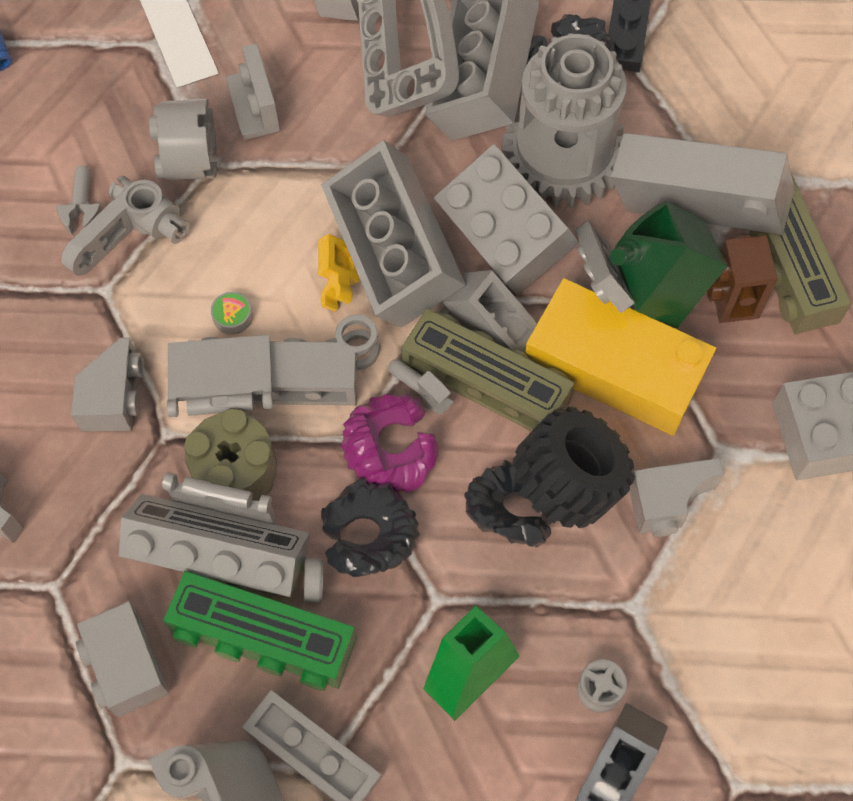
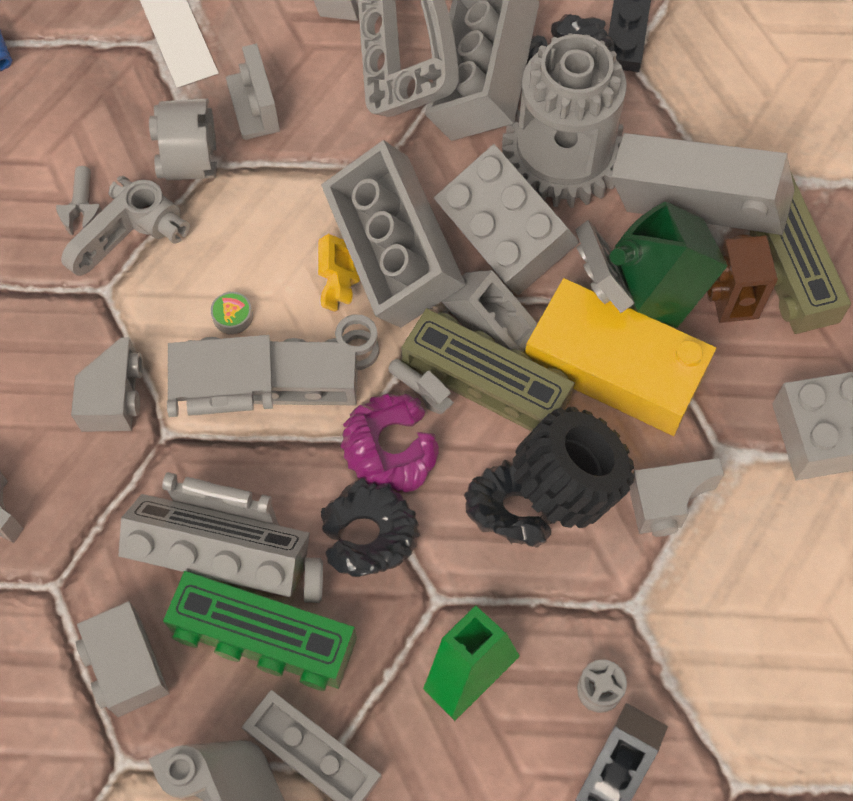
(232, 437): olive brick -> none

